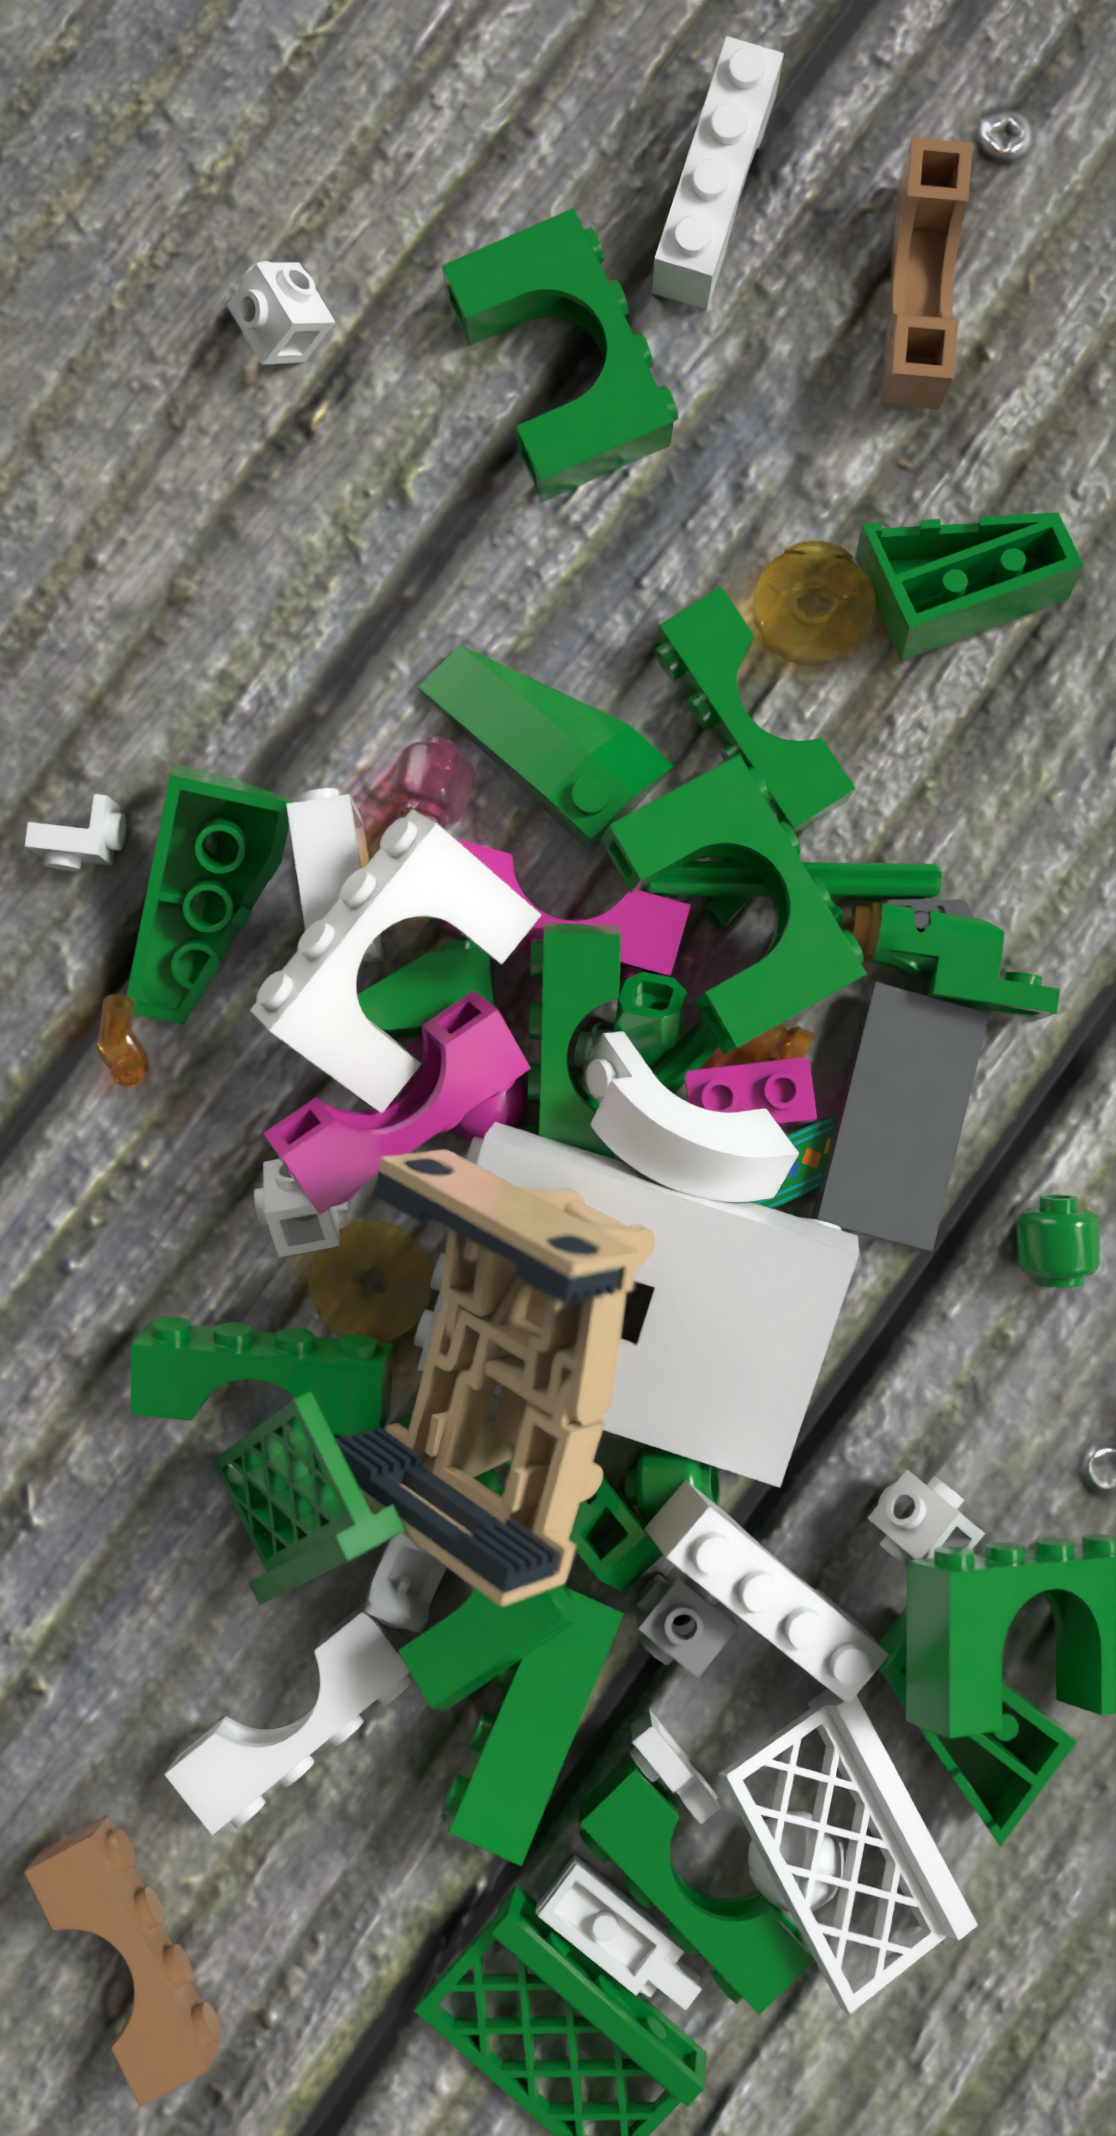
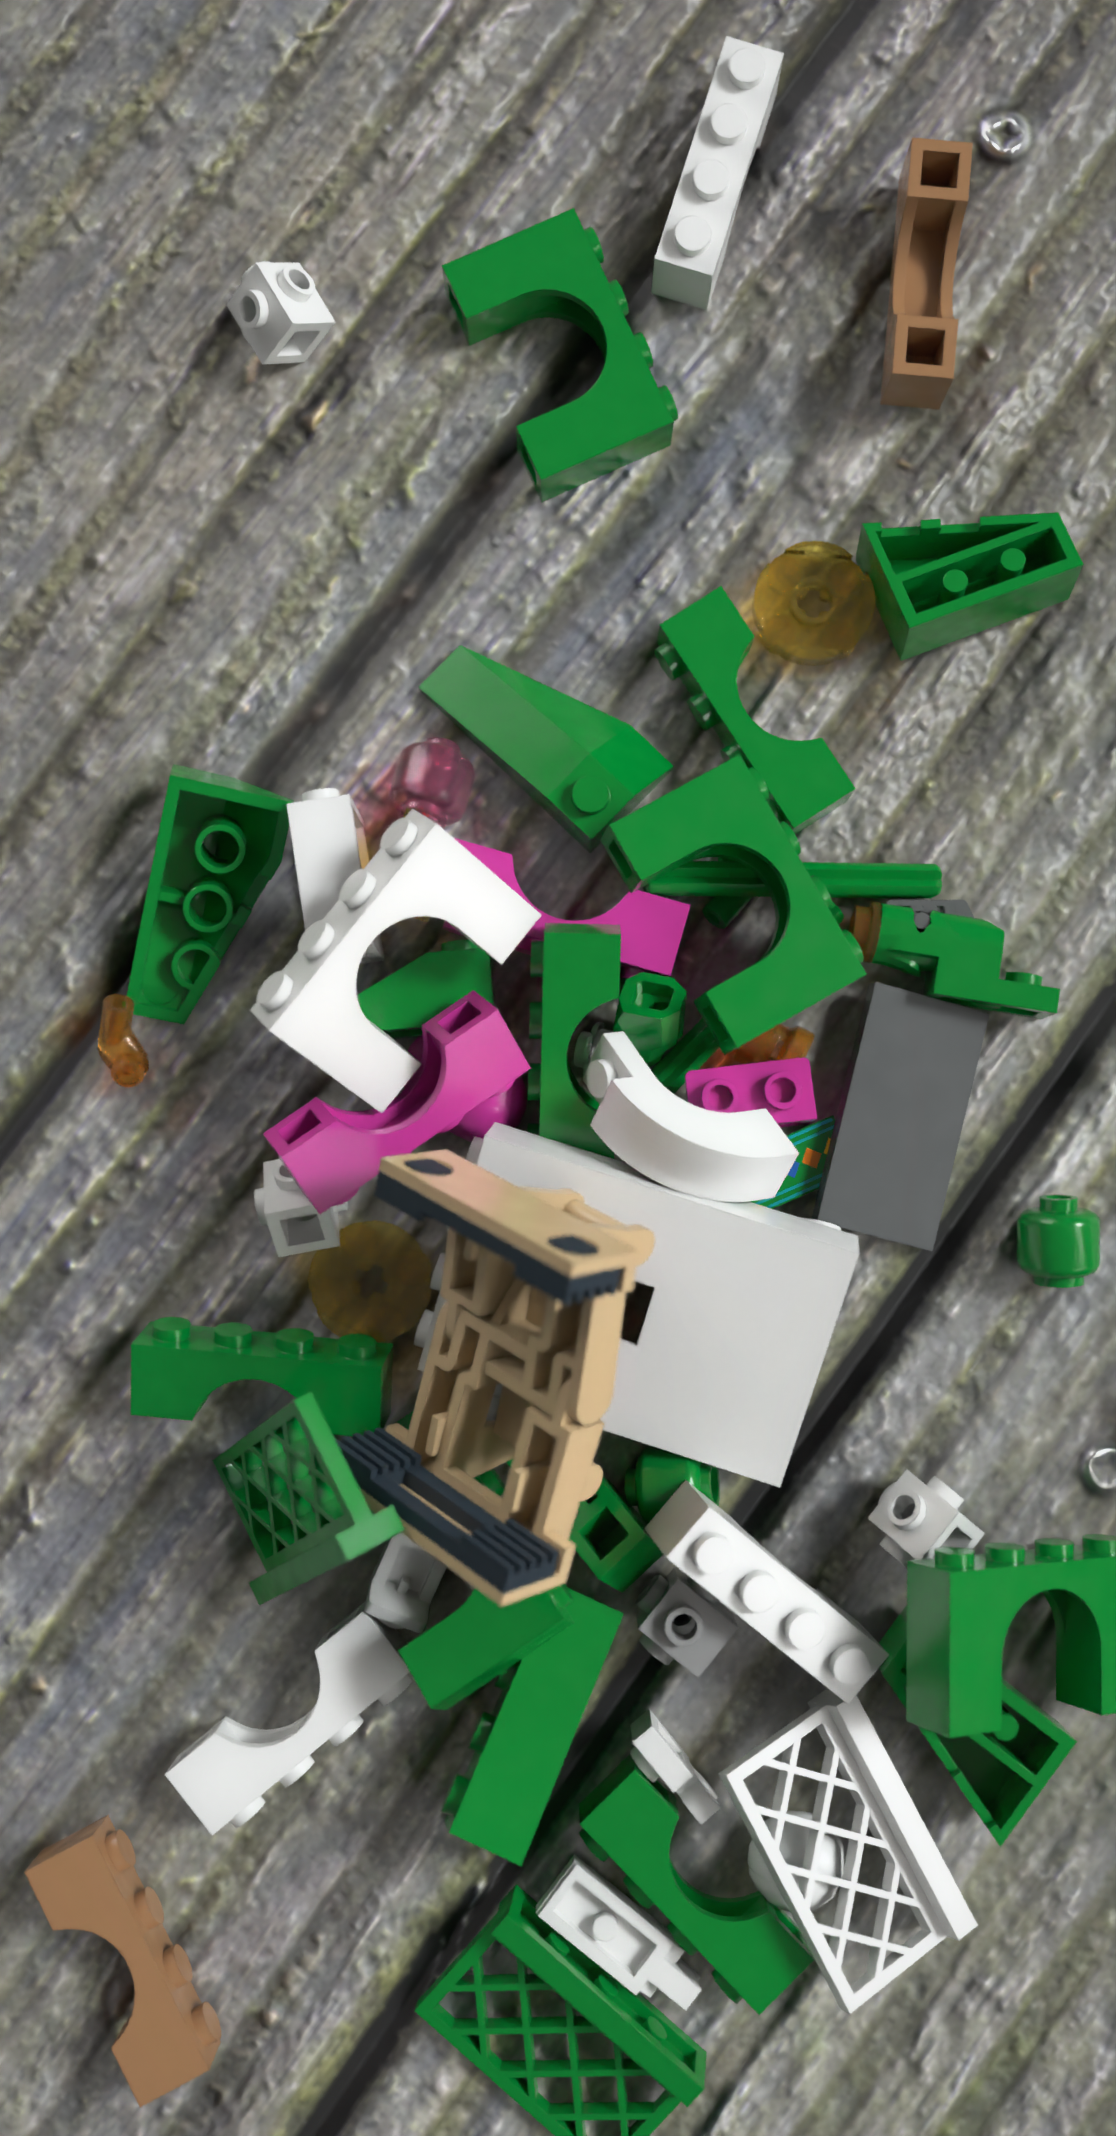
(69, 846): white bracket -> none

